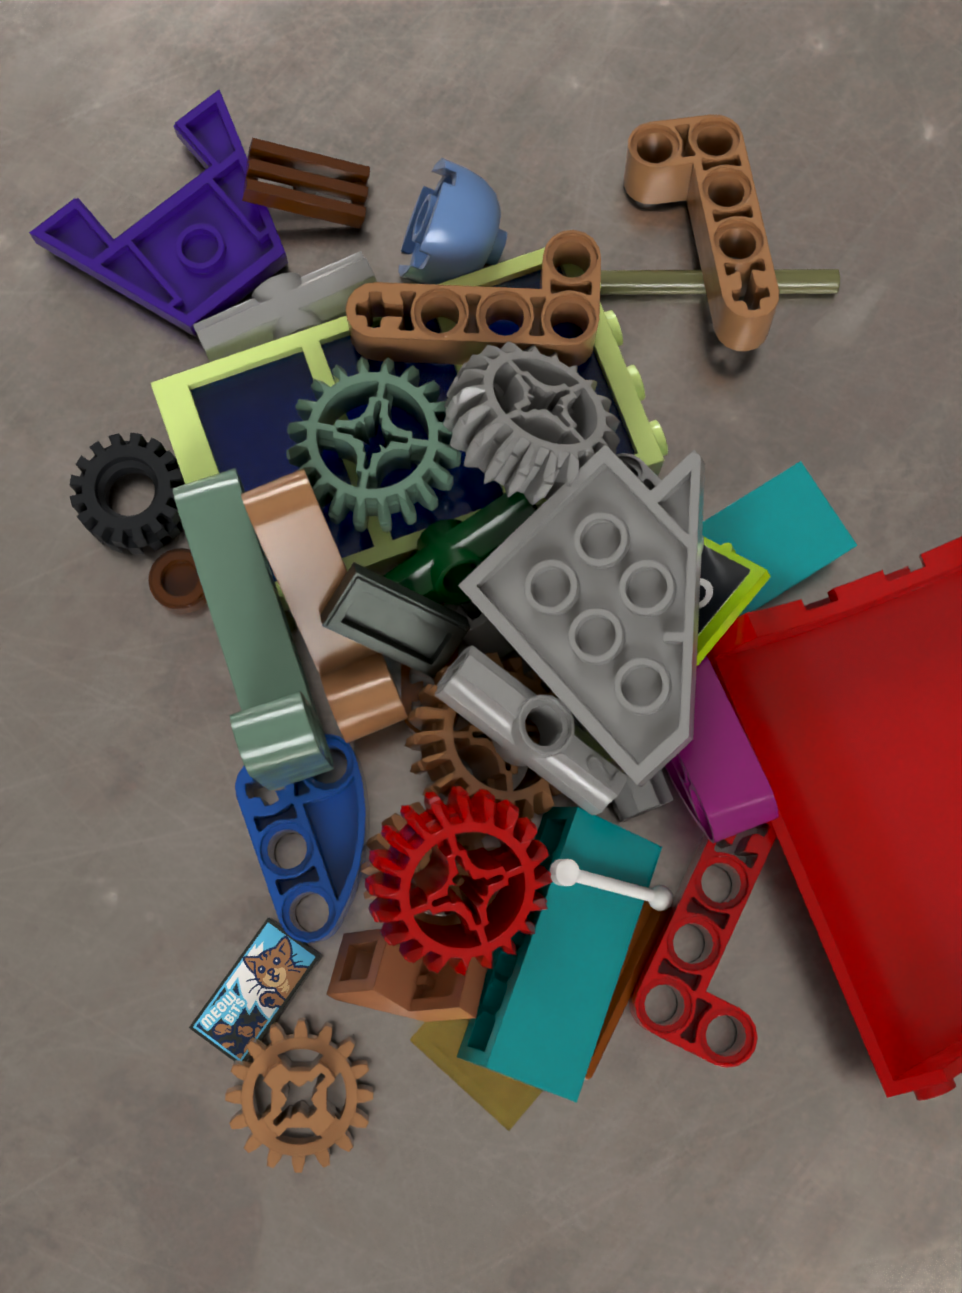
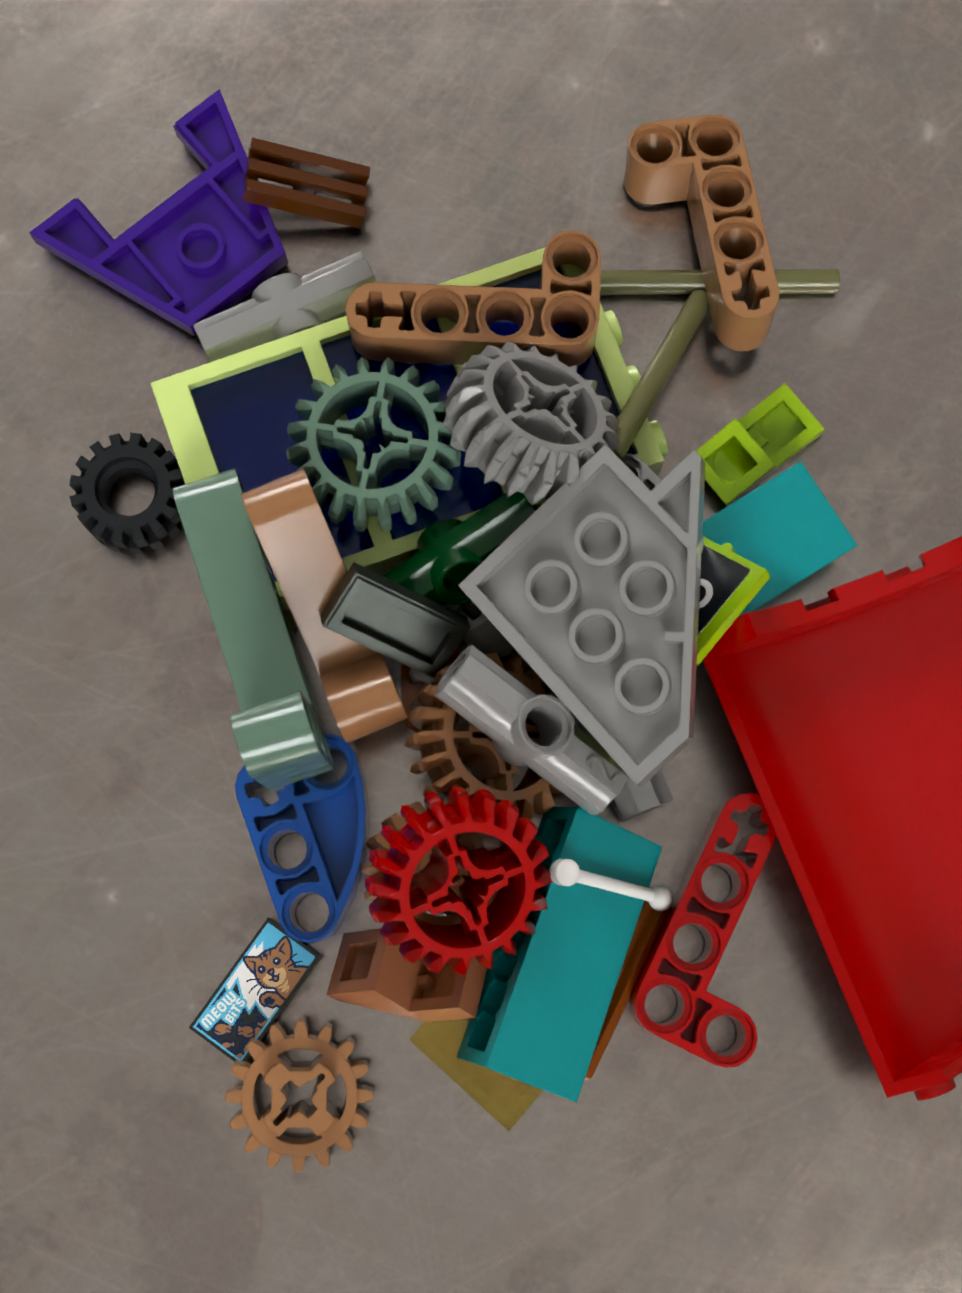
(176, 582): reddish brown tile -> none
(453, 227): medium blue cylinder -> none
(660, 370): none -> olive bar
(718, 768): magenta beam -> none
(758, 444): none -> lime slope

